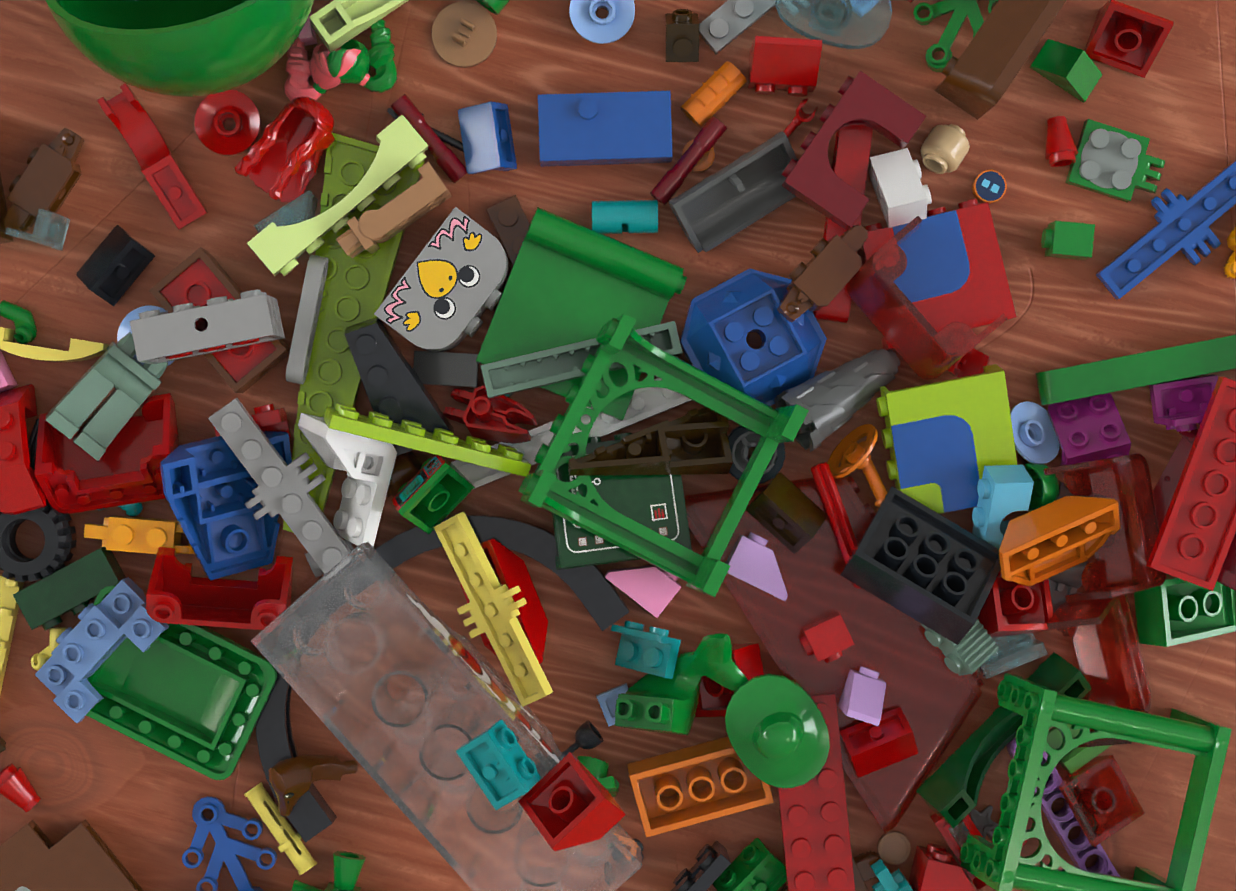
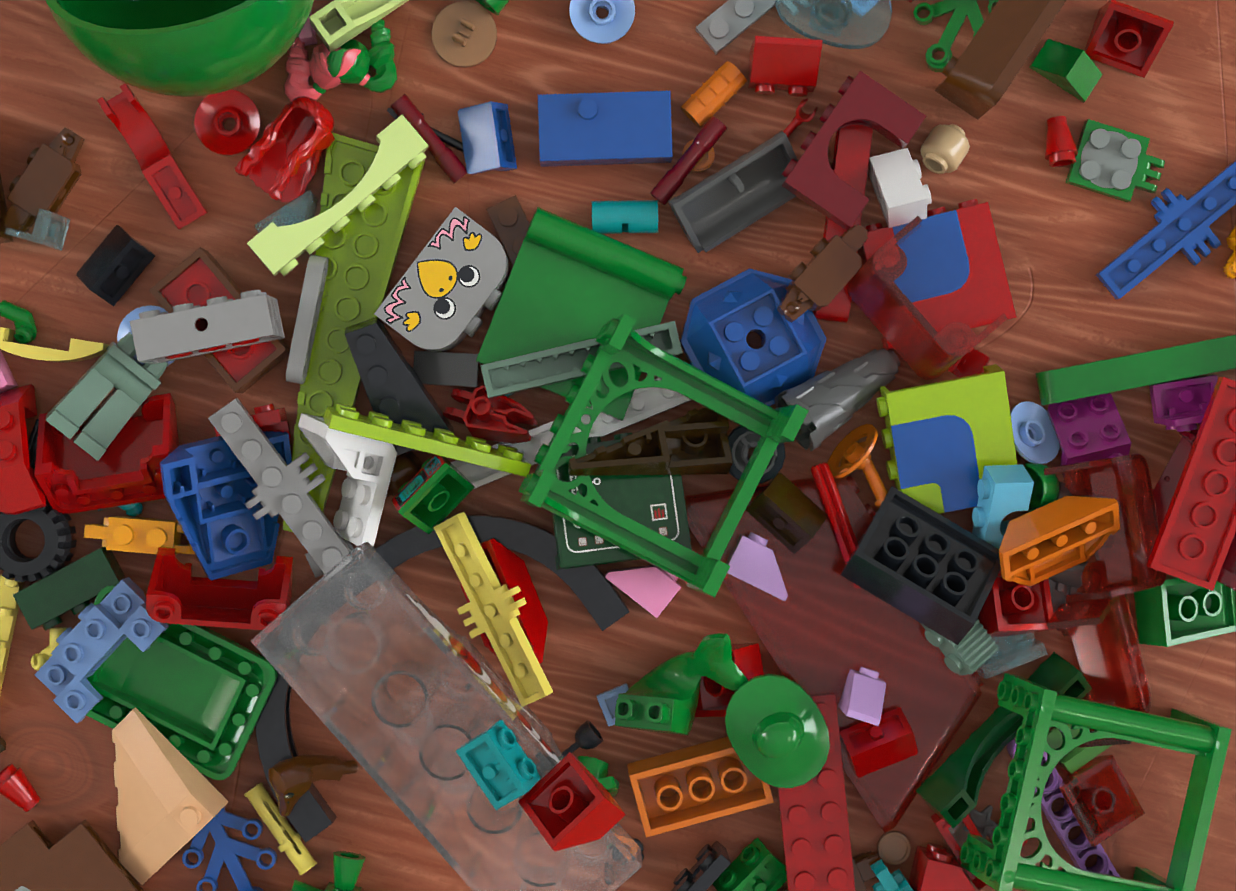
(159, 797): none -> light nougat slope
(395, 216): medium nougat hips -> none
(646, 651): teal bracket -> none
(682, 36): dark brown bracket -> none
(826, 638): red brick -> none
(989, 186): dark blue tile -> none
(1068, 240): green brick -> none

